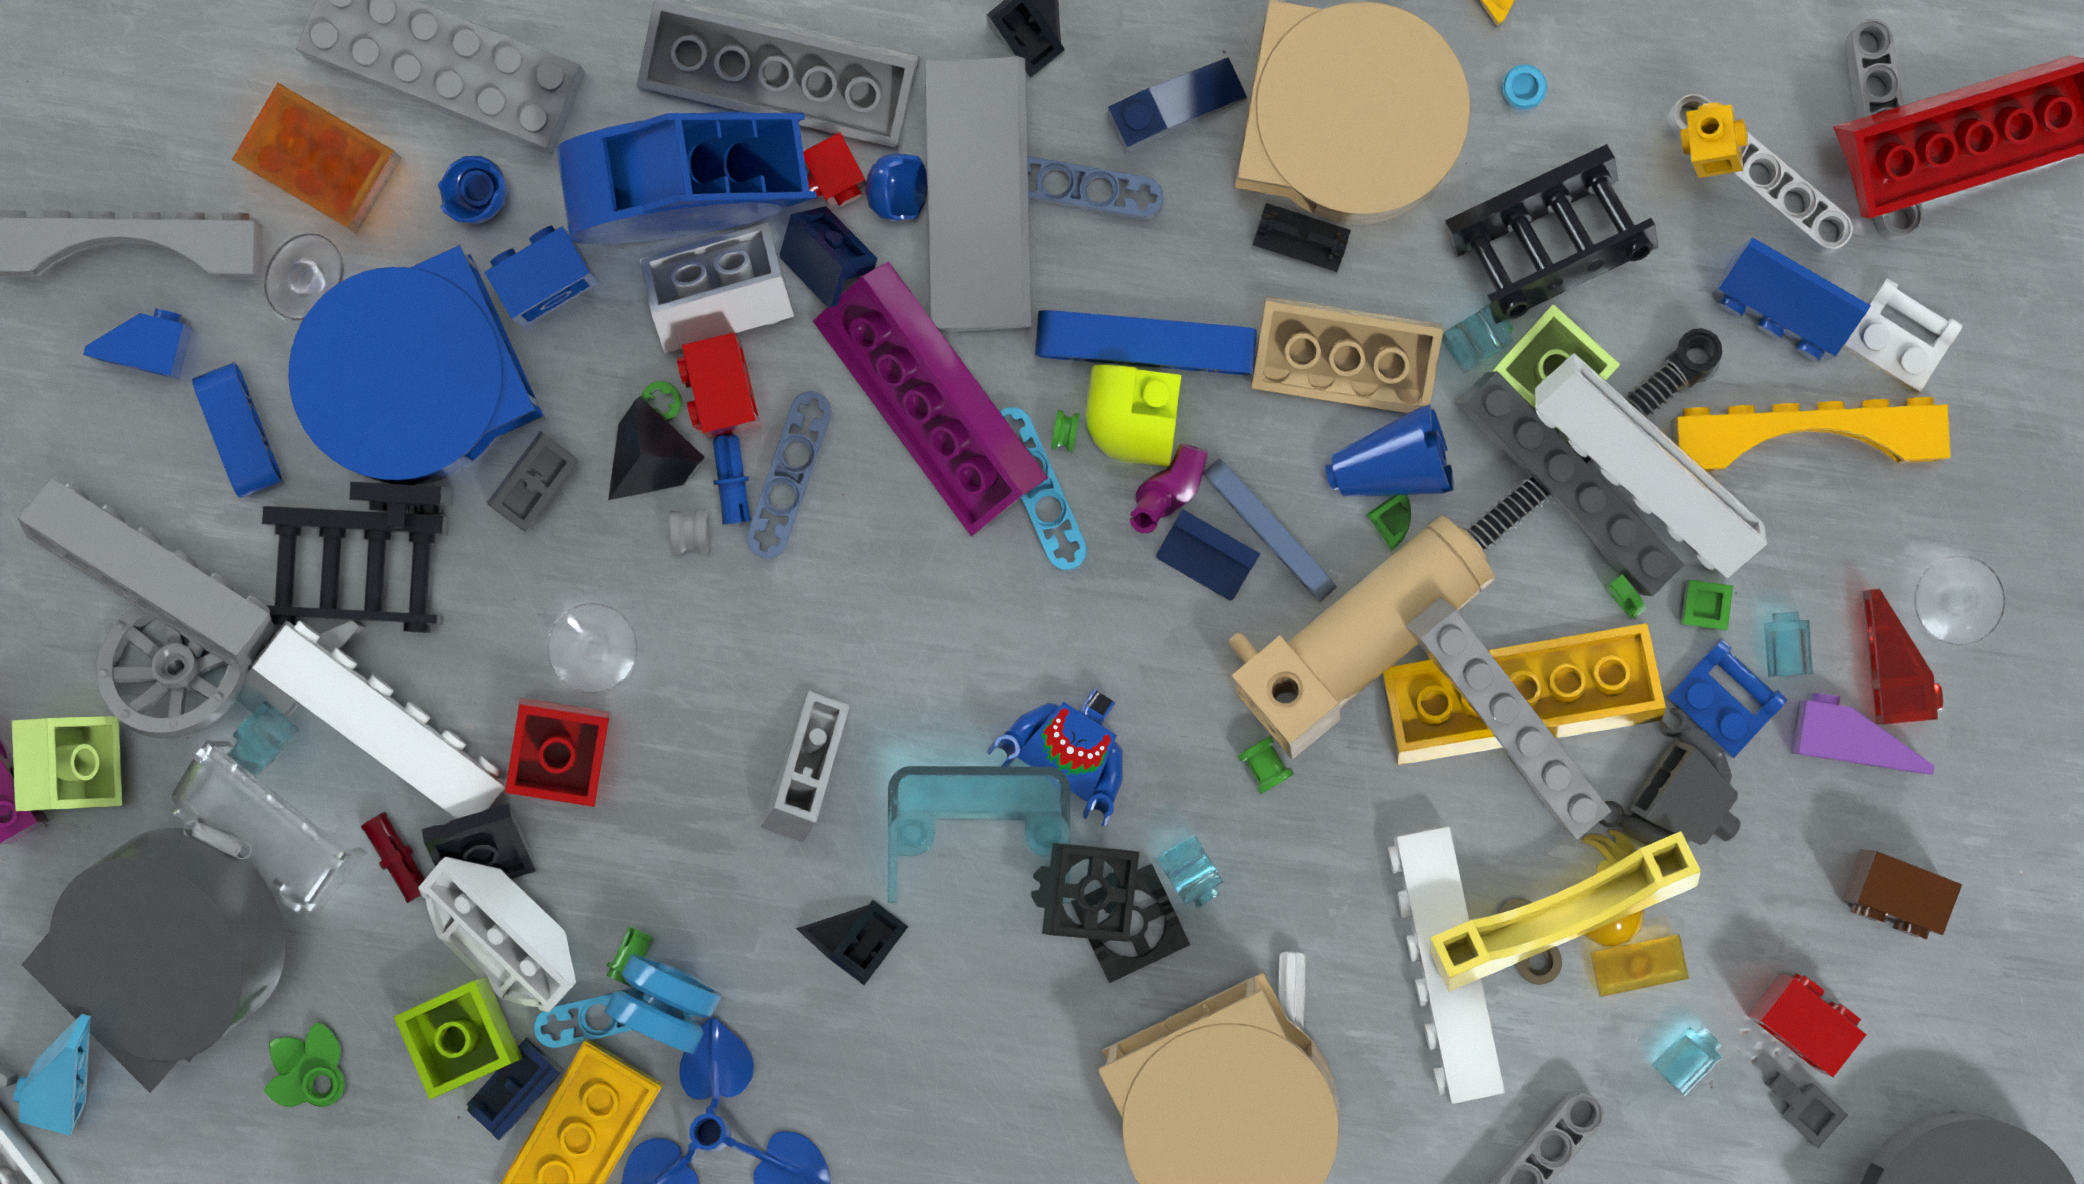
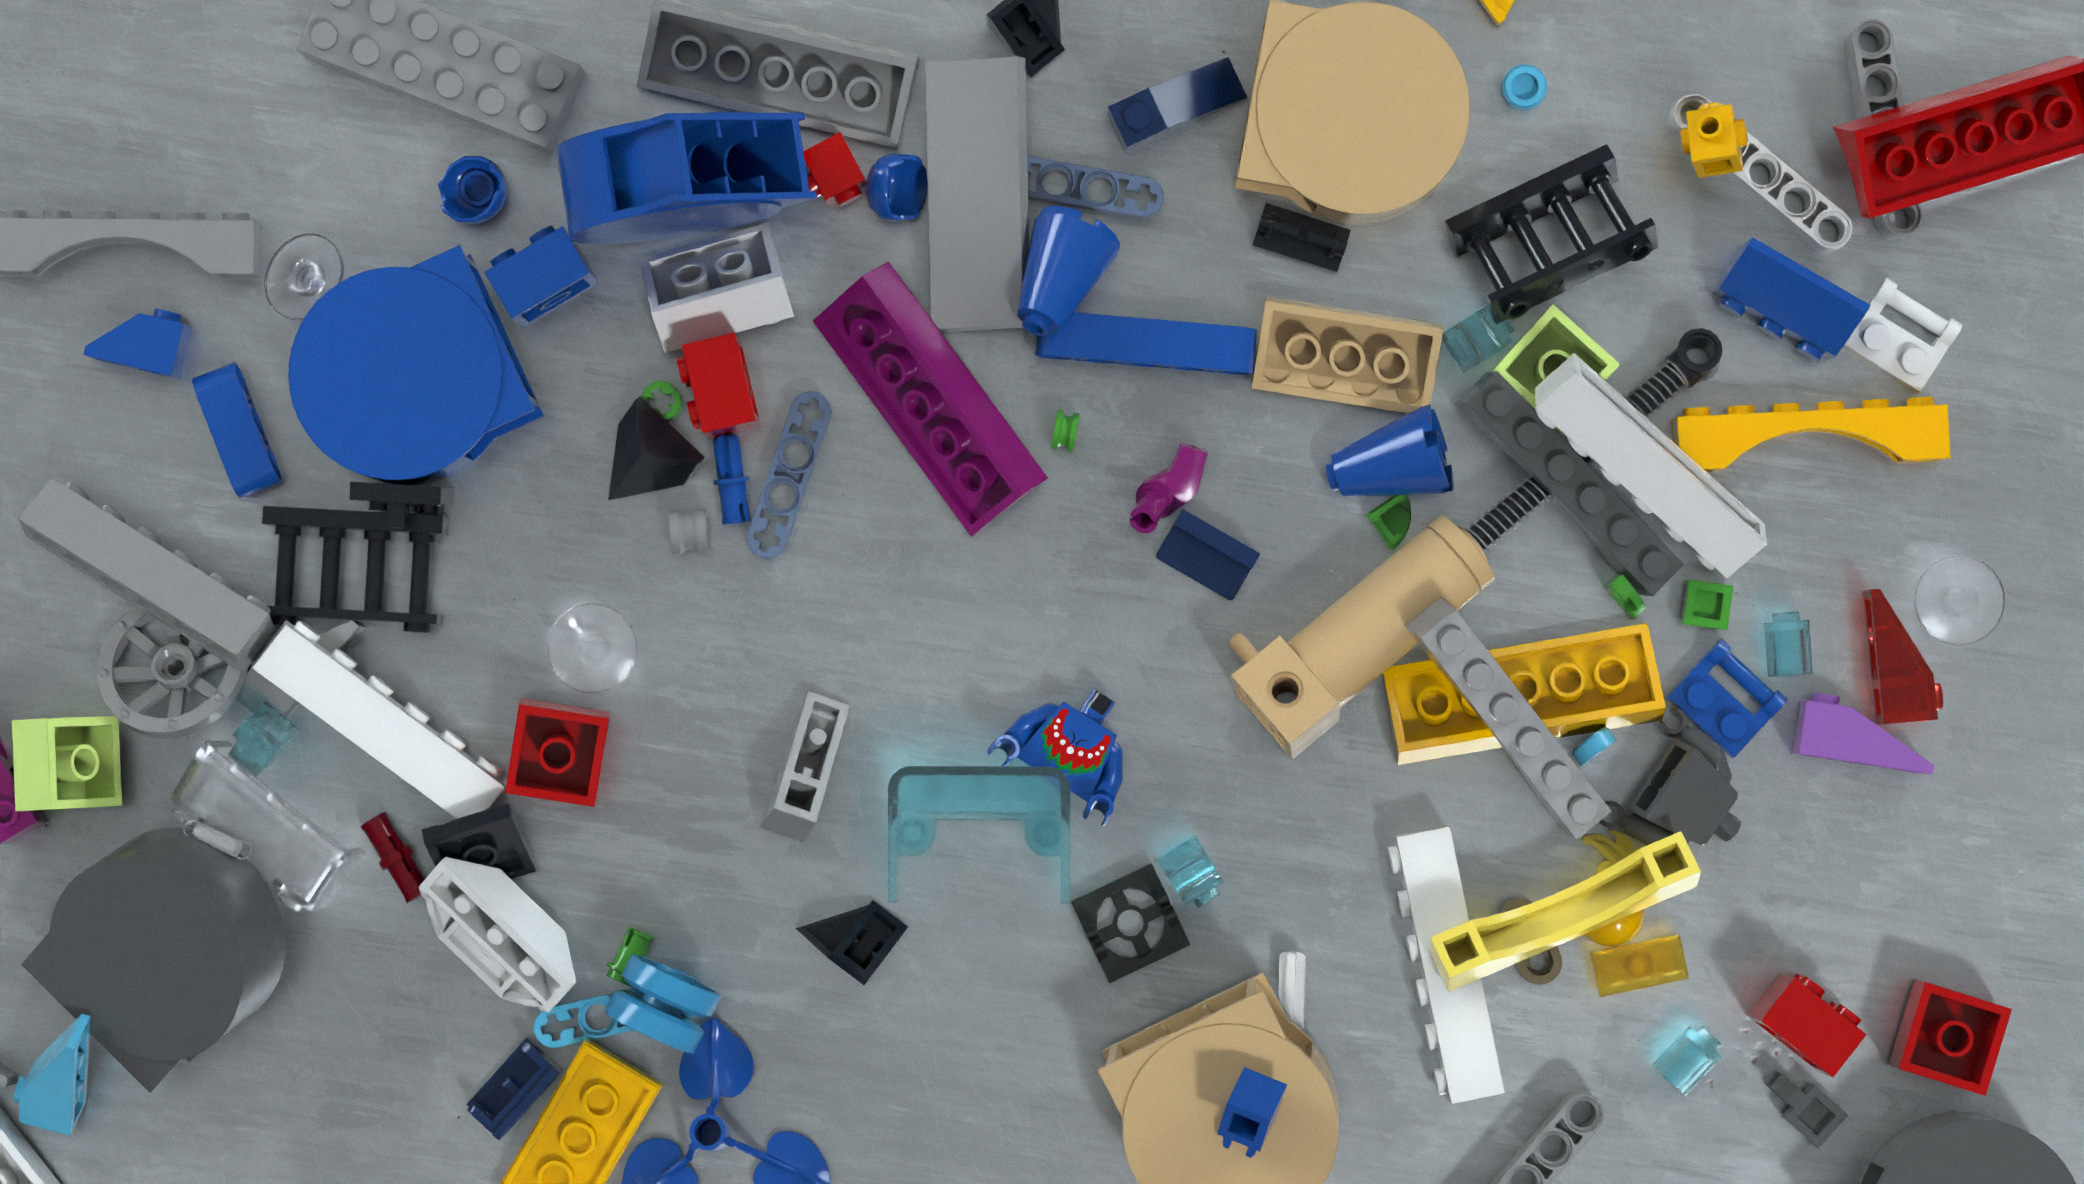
(301, 1064): bright green plate -> none
(317, 158): clear orange brick -> none
(458, 1037): lime brick -> none
(532, 481): dark grey hinge -> none
(824, 253): dark blue panel -> none
(1048, 488): medium azure beam -> none
(1062, 267): none -> blue cone
(1116, 898): pearl dark grey piece -> none
(1133, 413): neon yellow brick -> none
(1251, 1110): none -> blue brick
(1265, 764): bright green bush -> none
(1269, 530): sand blue beam -> none
(1593, 746): none -> medium azure tile
(1898, 890): reddish brown brick -> none
(1950, 1037): none -> red brick

